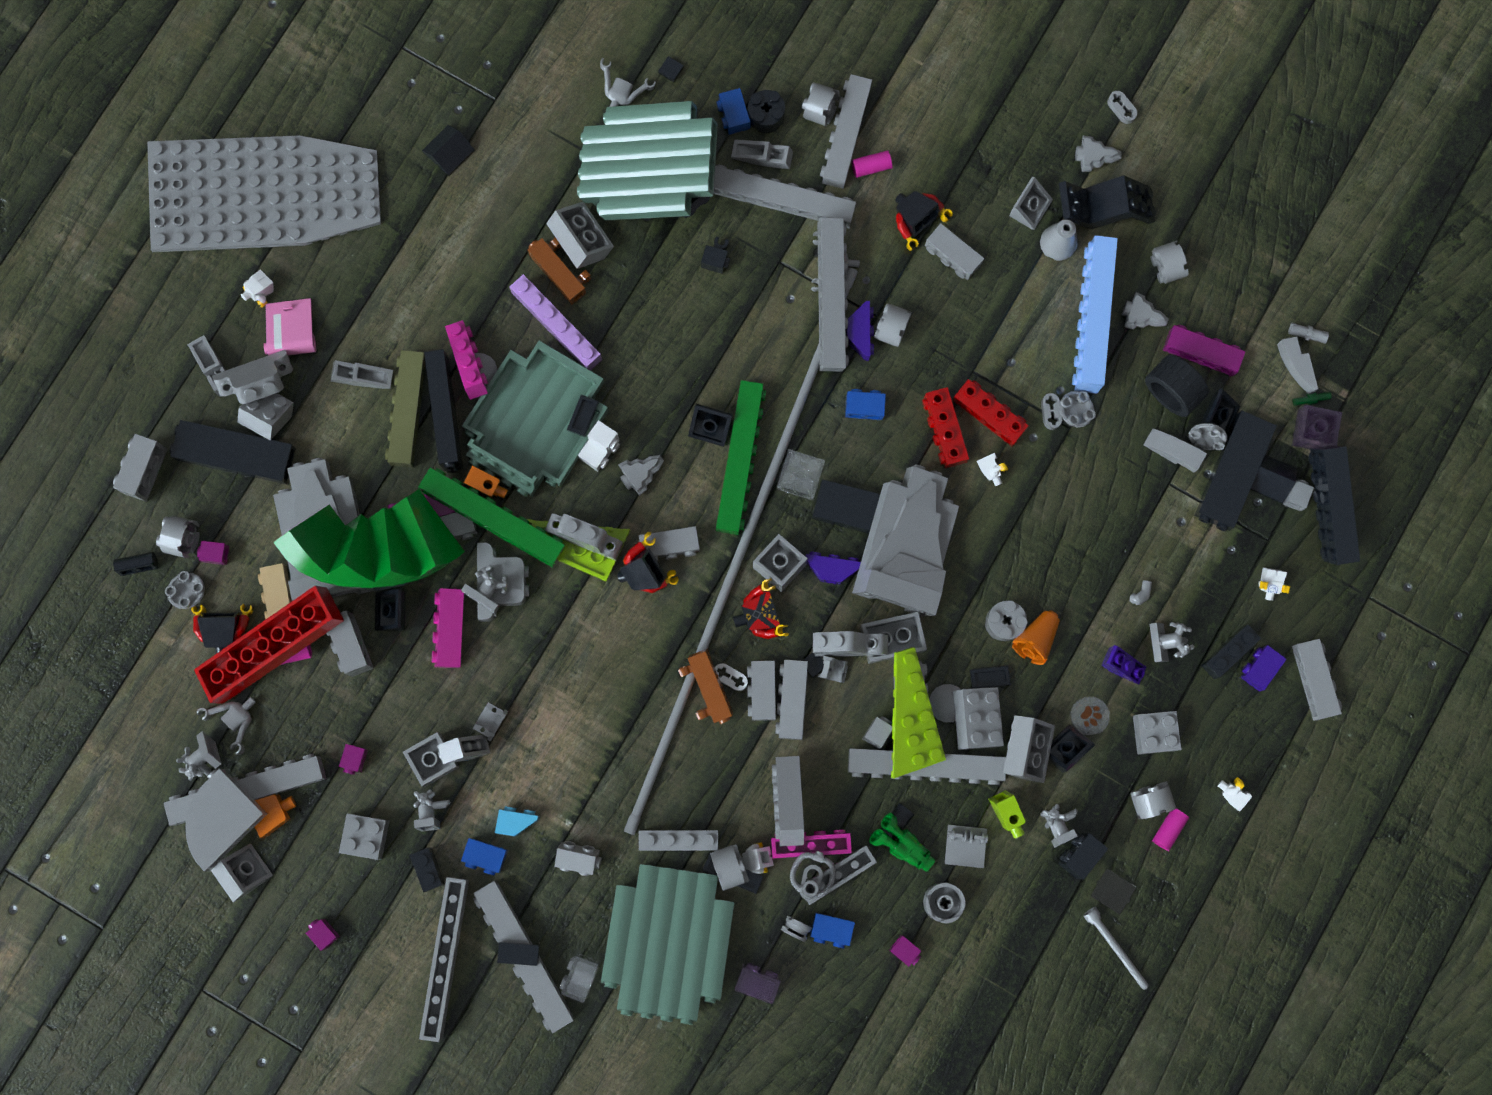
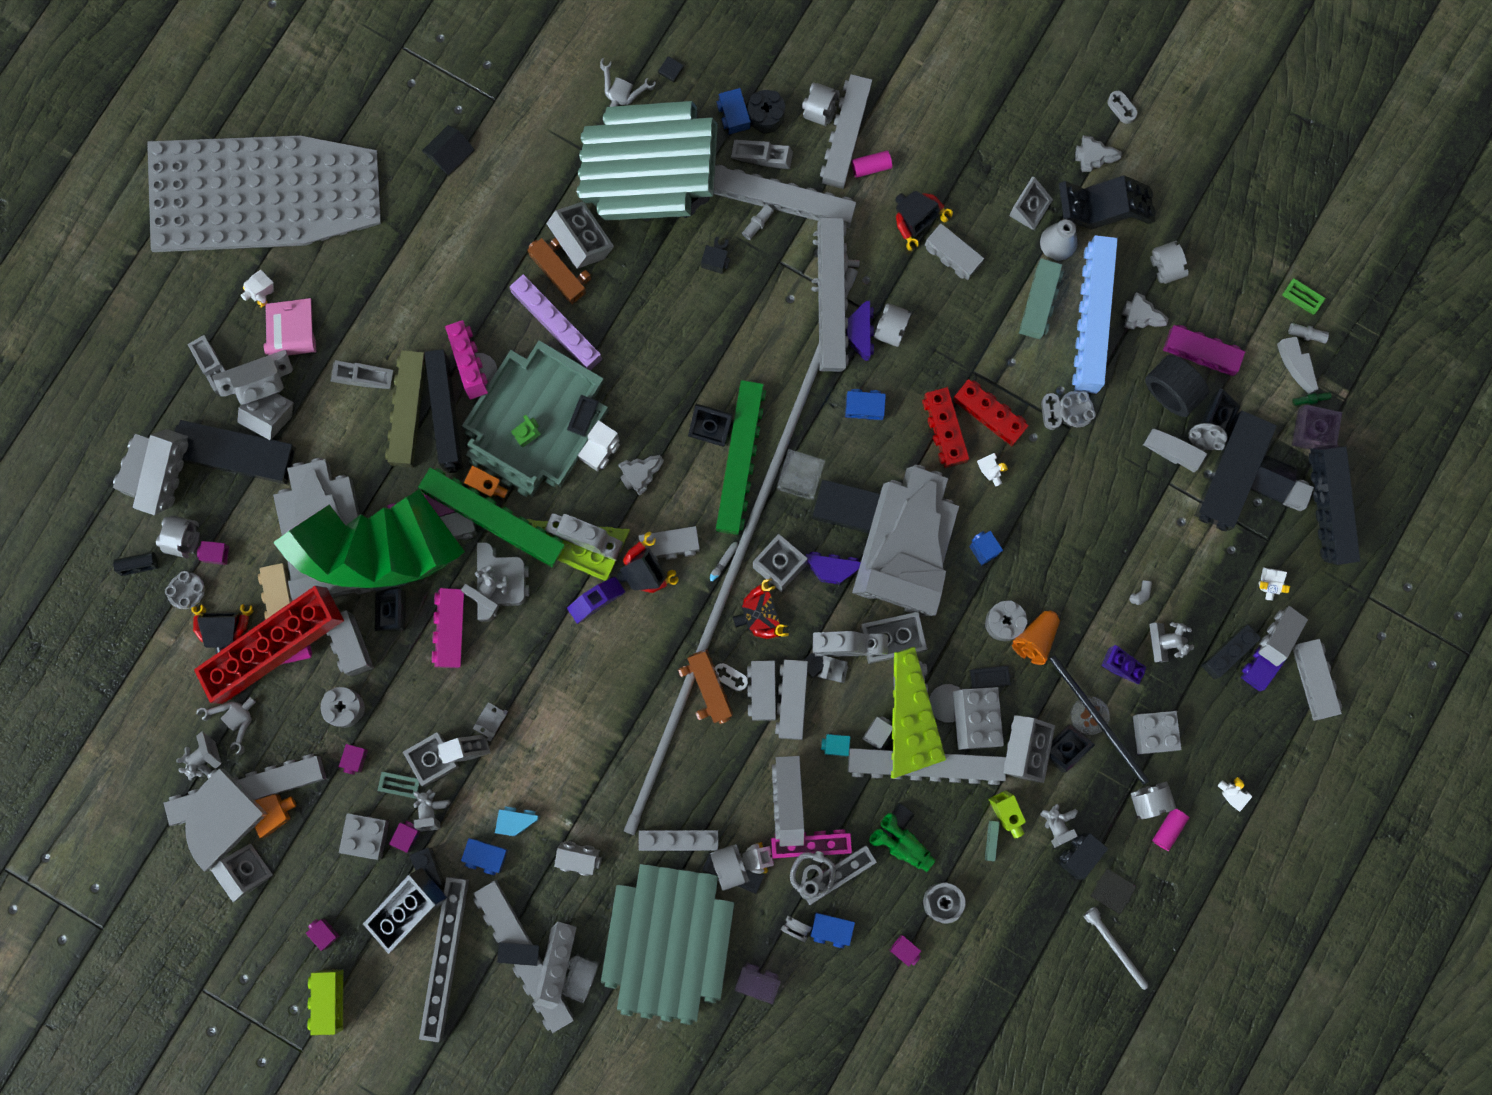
(160, 471): none -> light grey brick
(326, 1002): none -> lime brick
(346, 717): none -> light grey brick
(382, 781): none -> sand green tile
(404, 910): none -> black brick
(405, 837): none -> magenta brick
(526, 431): none -> bright green bracket
(555, 965): none -> light grey brick
(595, 599): none -> dark purple slope
(723, 562): none -> light grey piece
(757, 222): none -> light grey pin
(836, 745): none -> teal brick
(966, 846): light grey hinge -> none
(985, 547): none -> blue brick
(992, 837): none -> sand green tile
(1040, 299): none -> sand green brick
(1099, 720): none -> black piece
(1282, 635): none -> light grey brick
(1299, 302): none -> bright green tile

